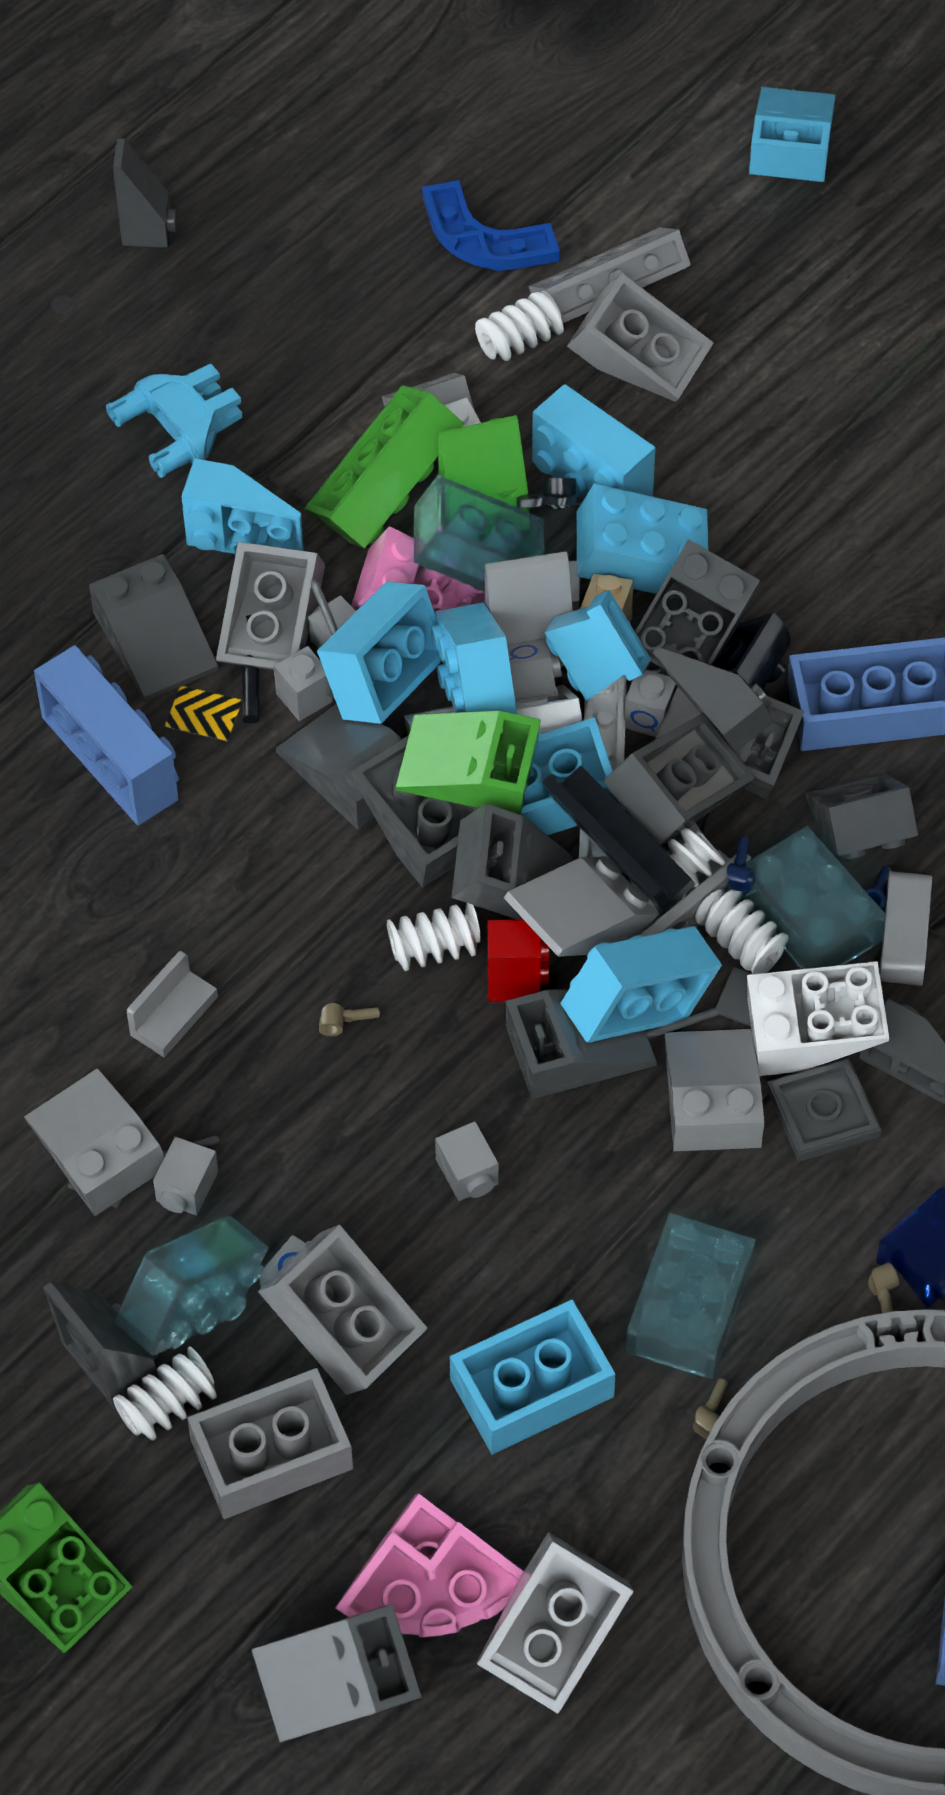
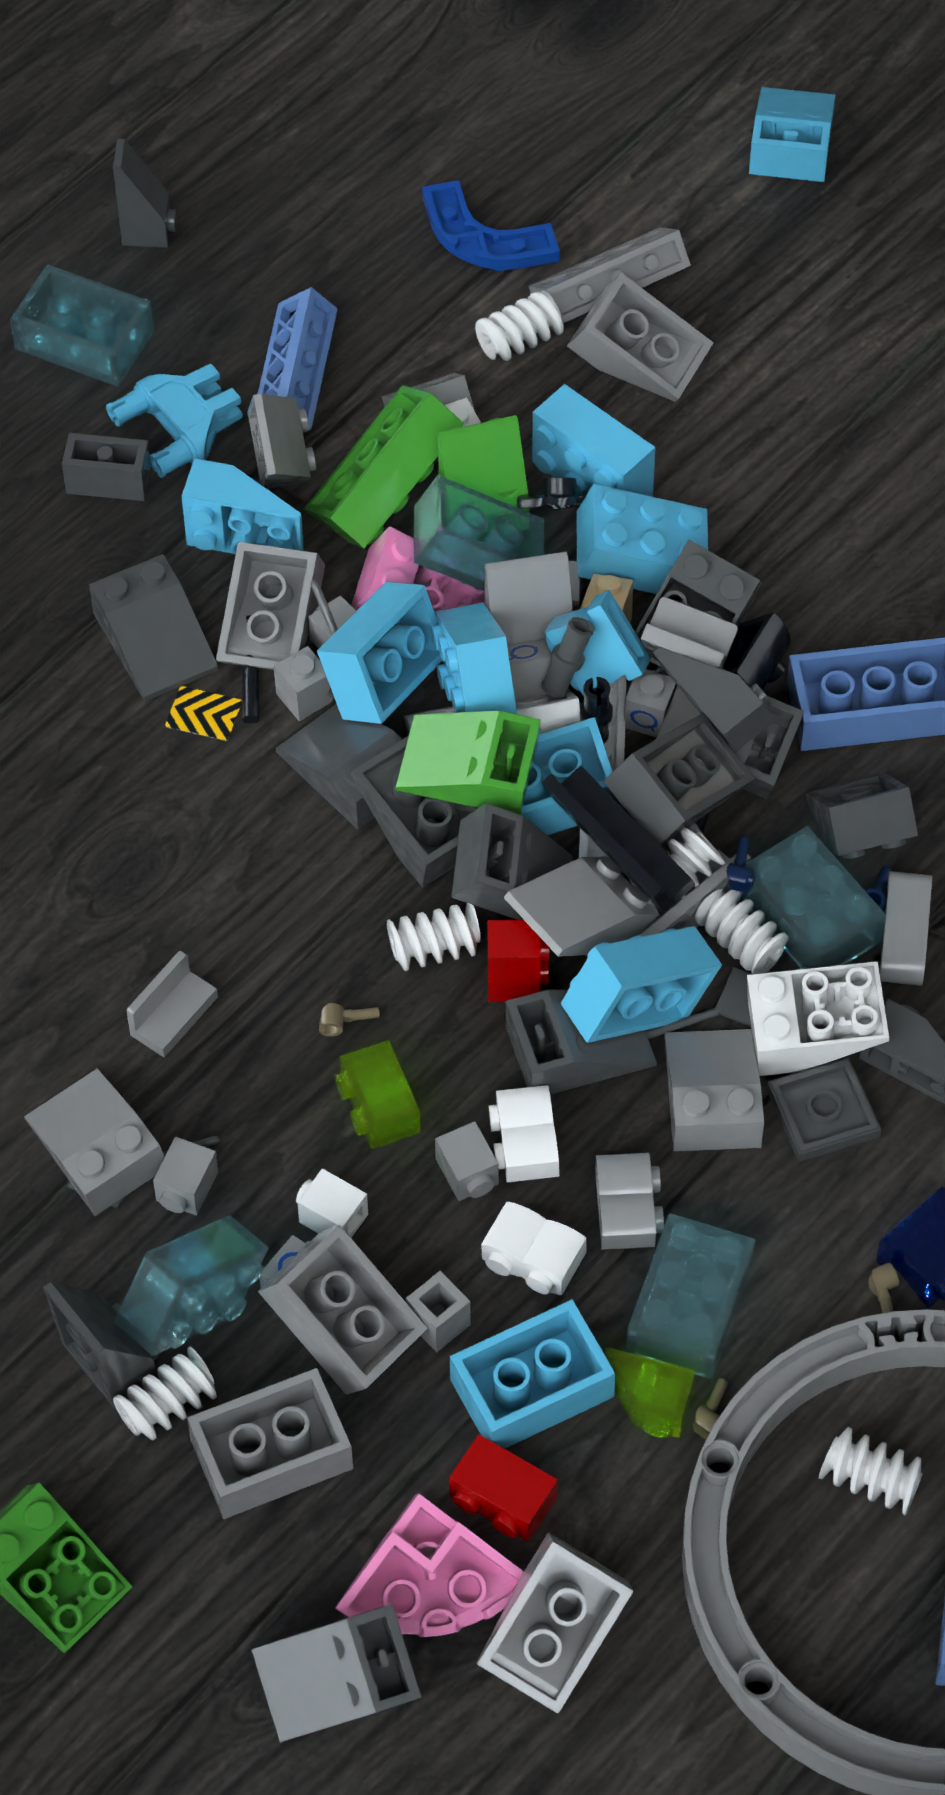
(82, 325): none -> clear light blue brick
(106, 466): none -> dark grey brick
(107, 734): medium blue brick -> none
(279, 440): none -> light grey slope
(305, 353): none -> medium blue fence
(331, 1202): none -> white brick
(378, 1094): none -> clear neon green brick
(441, 1309): none -> light grey brick
(502, 1489): none -> red brick
(526, 1133): none -> white brick
(533, 1249): none -> white brick
(567, 657): none -> dark grey pin
(597, 705): none -> black pin
(626, 1201): none -> light grey brick
(652, 1392): none -> clear neon green slope
(690, 633): none -> light grey panel
(872, 1470): none -> white piece

